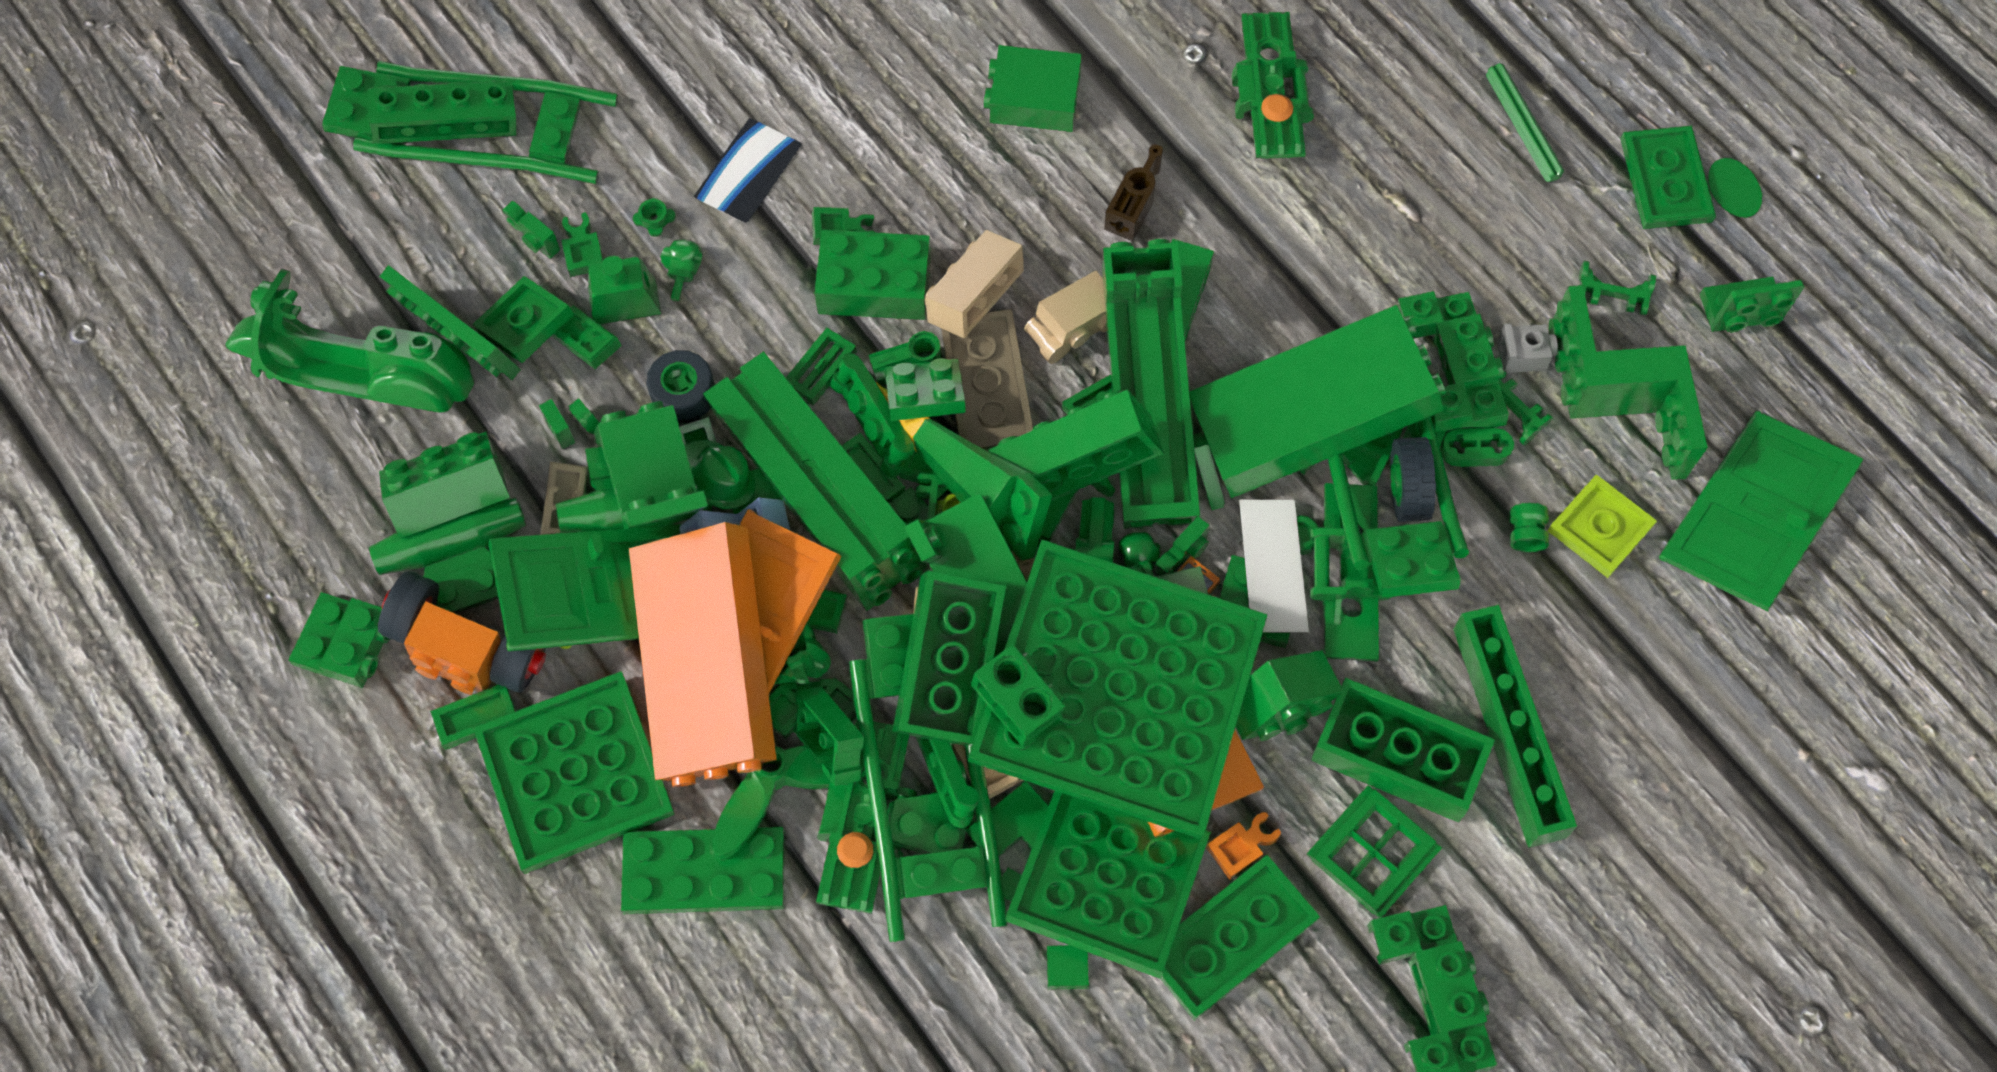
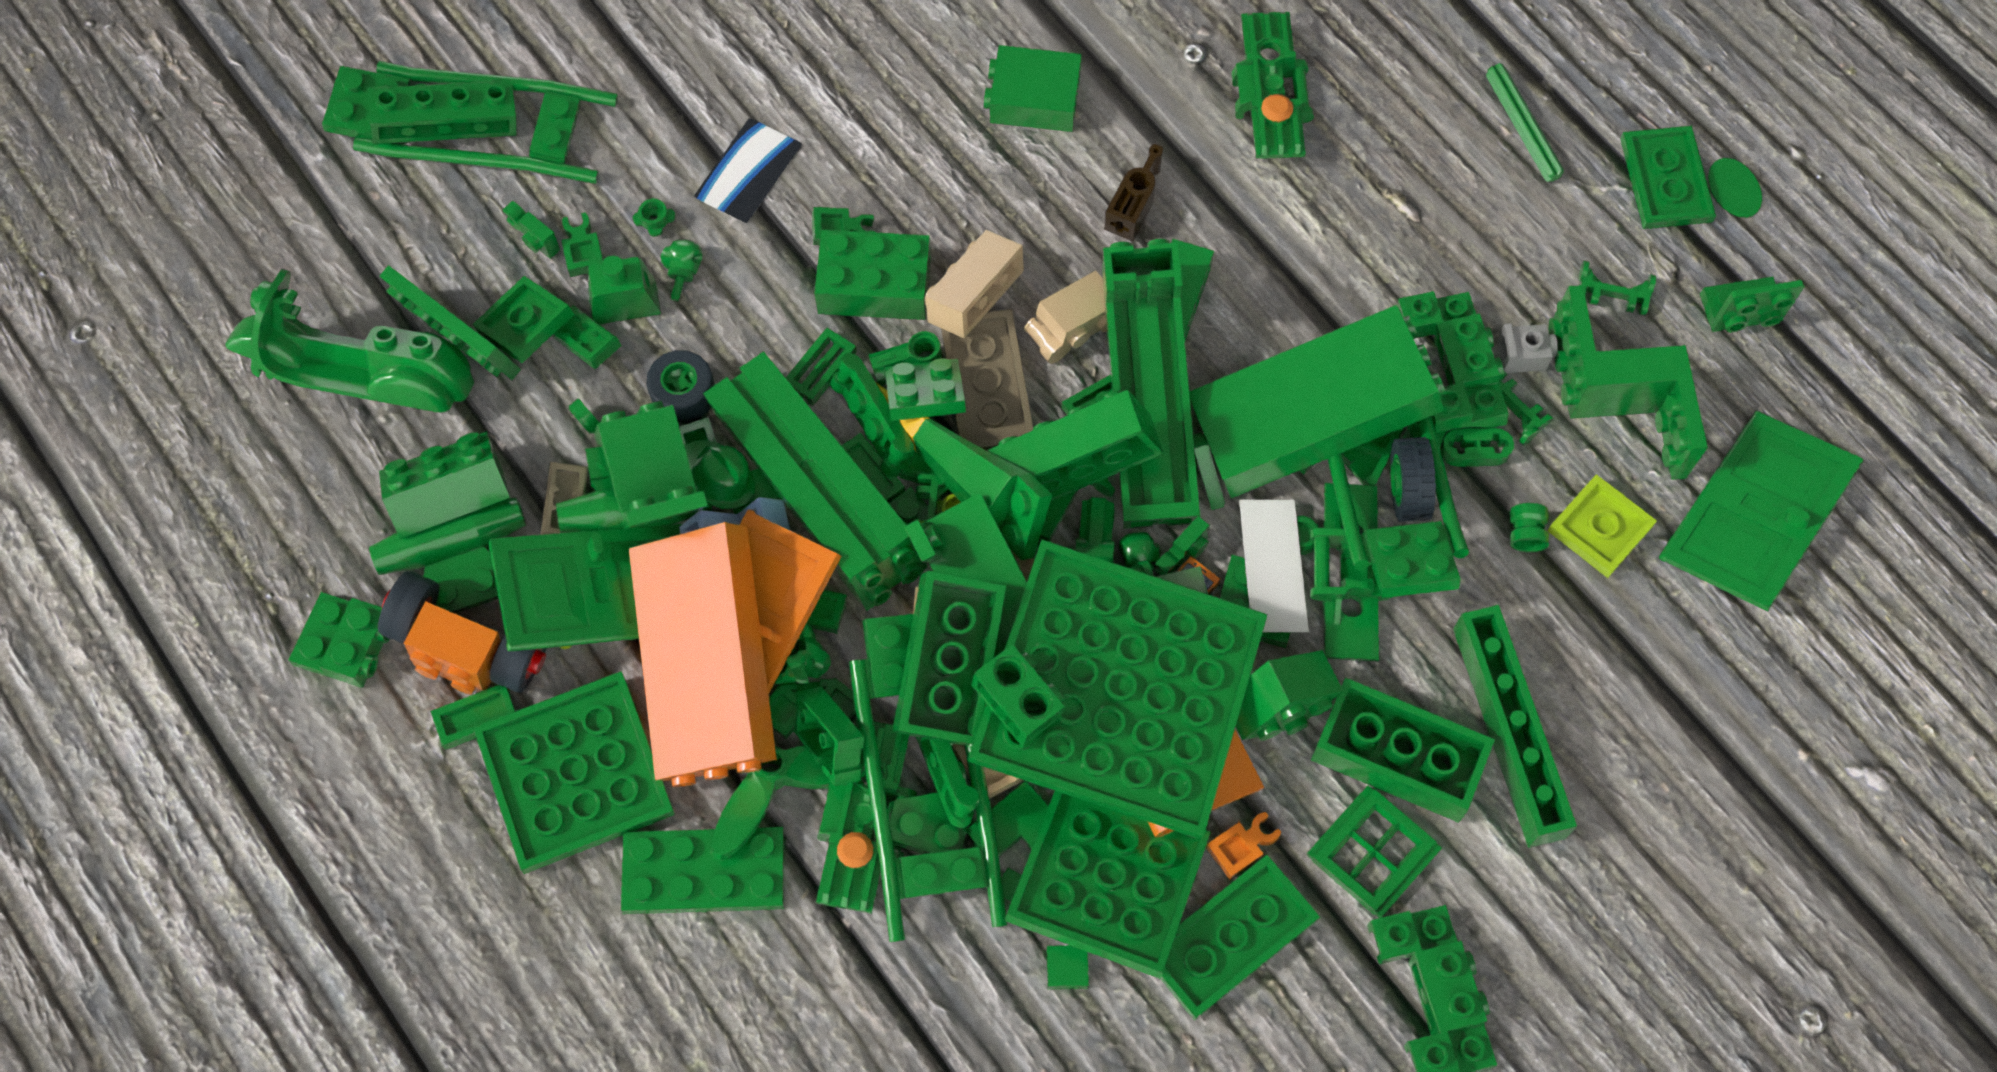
(556, 424): green tile -> none

